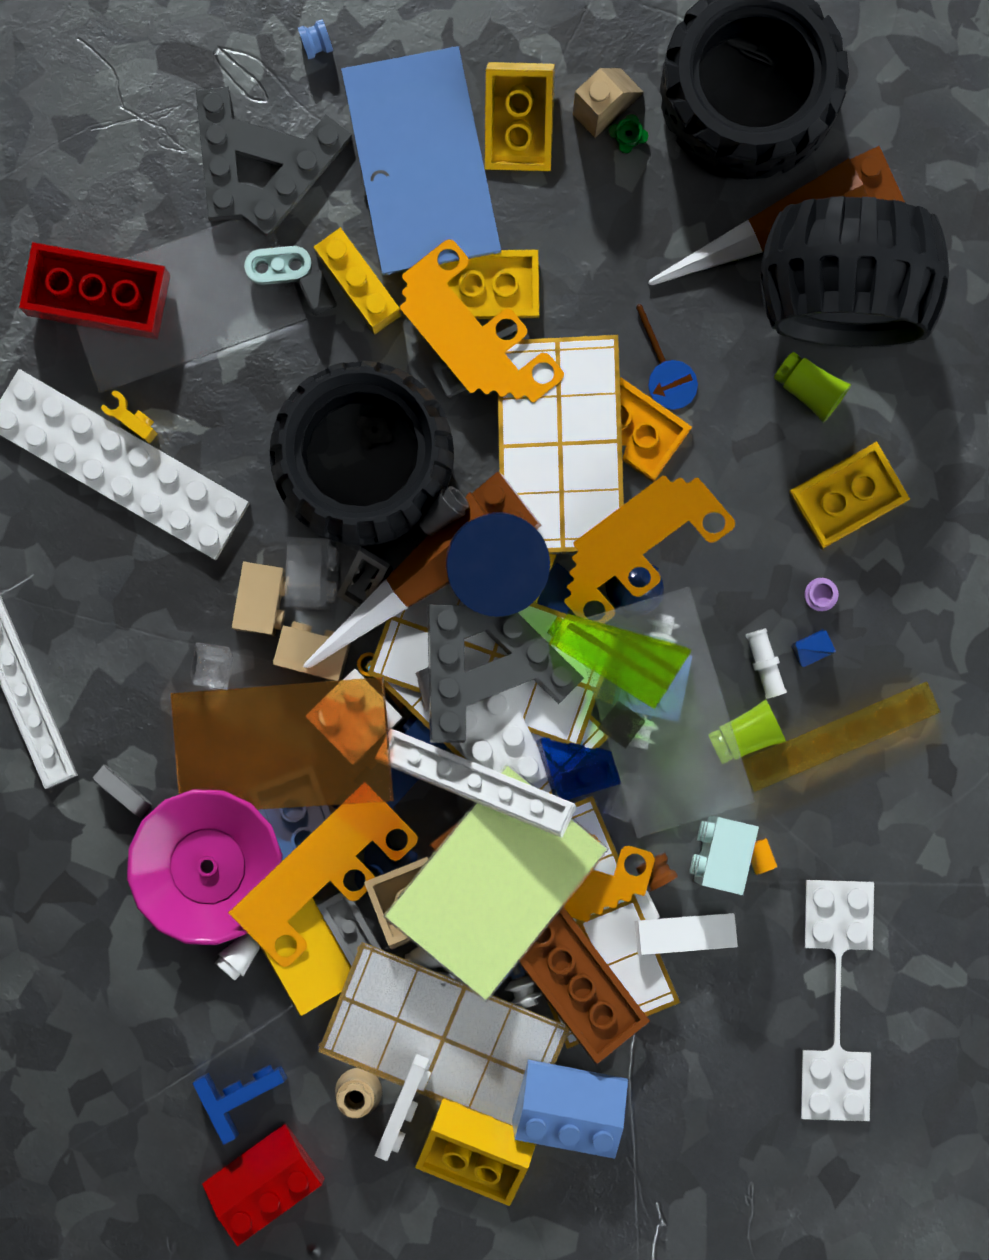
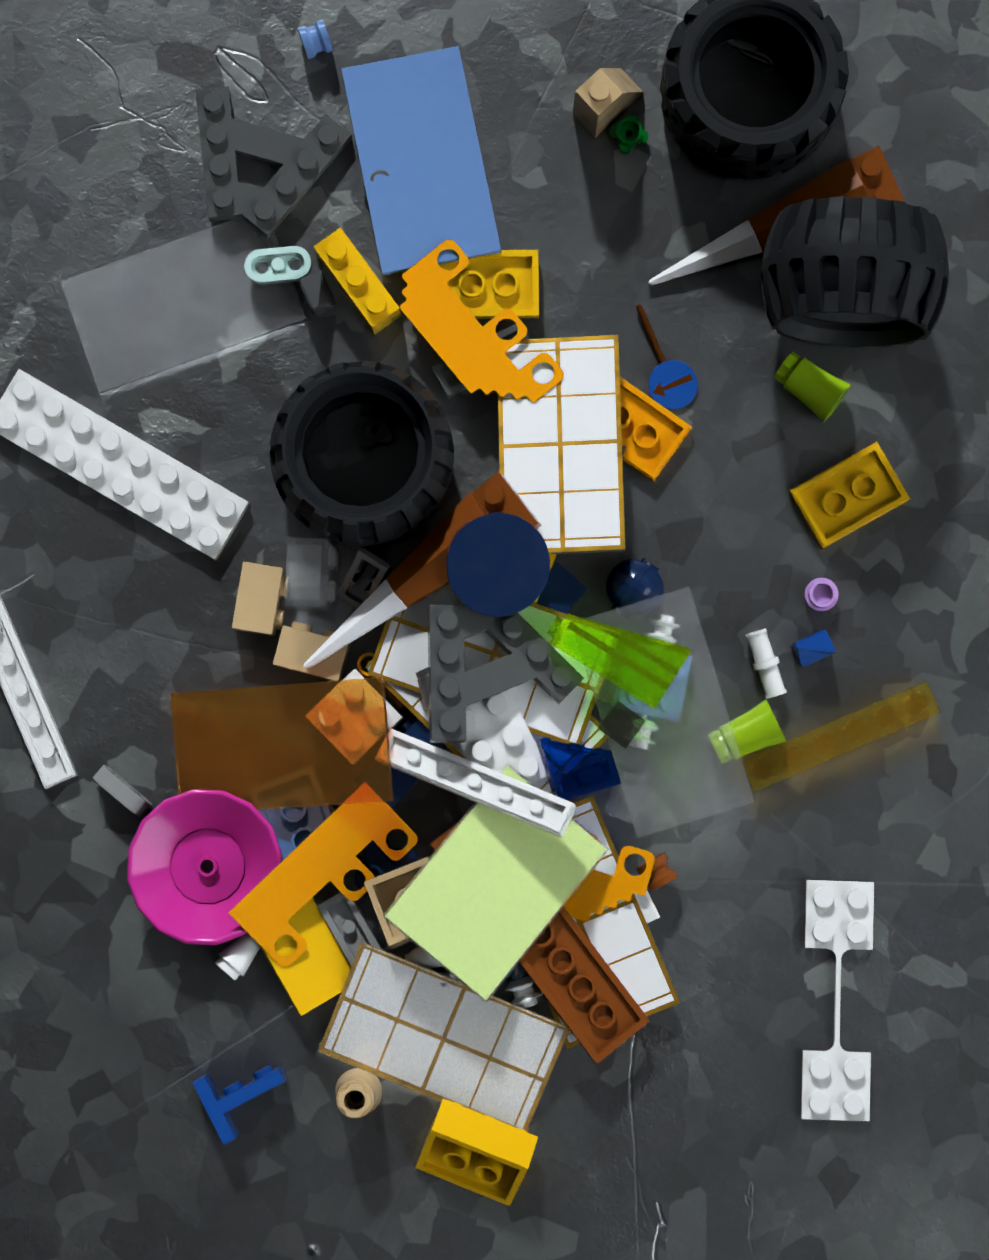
(95, 290): red brick -> none
(138, 423): yellow plate -> none
(211, 665): clear brick -> none
(262, 1184): red slope -> none
(404, 1108): white plate -> none
(444, 510): flat silver cone -> none
(519, 116): yellow slope -> none
(570, 1109): medium blue slope -> none
(633, 529): light orange piece -> none
(686, 934): white tile -> none
(724, 854): light aqua brick -> none
(762, 857): light orange hinge -> none

